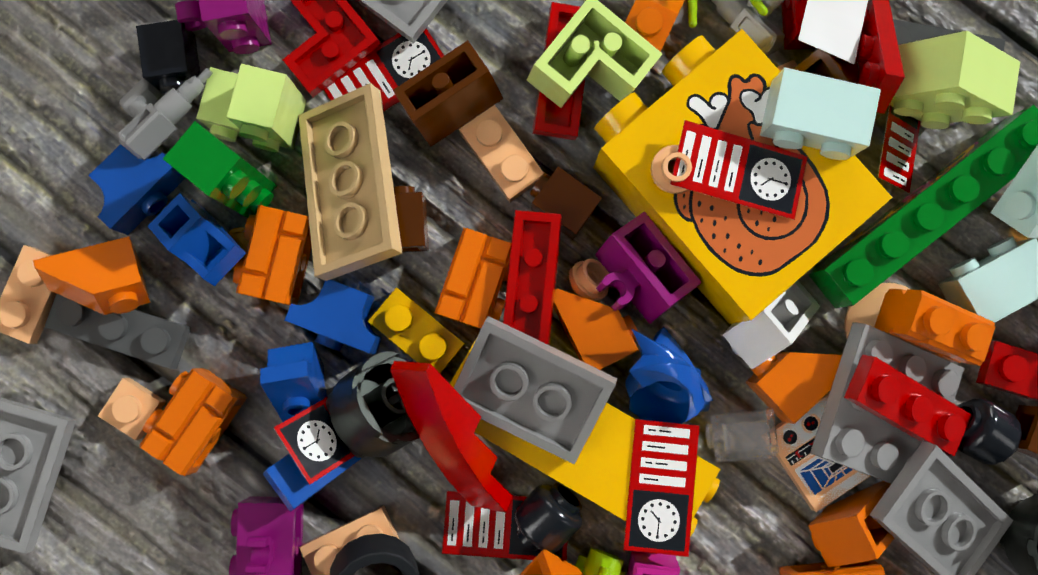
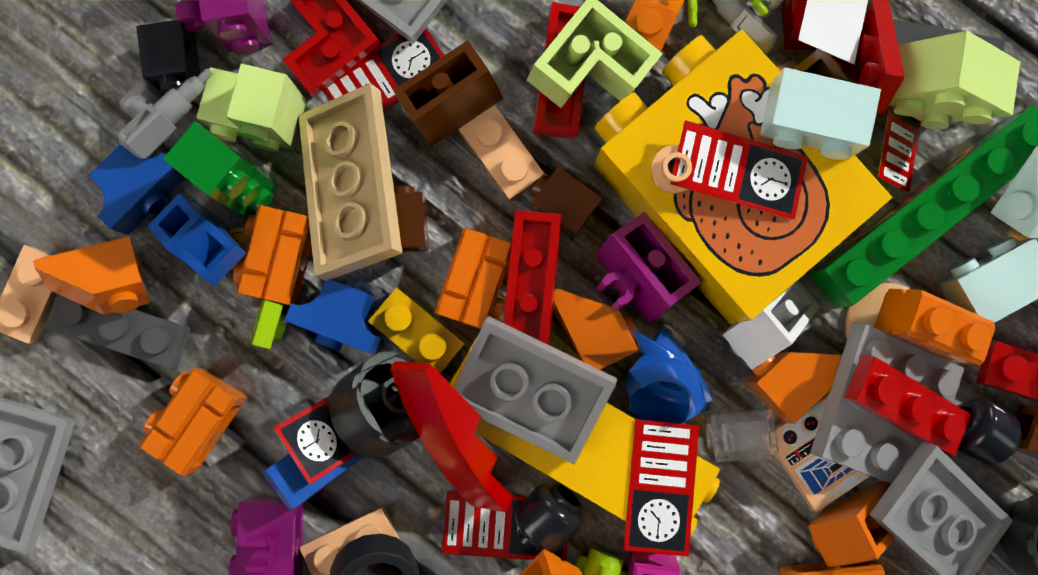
(130, 407): light nougat plate -> none
(268, 324): none -> lime plate
(293, 379): blue brick -> none
(585, 277): light nougat plate -> none

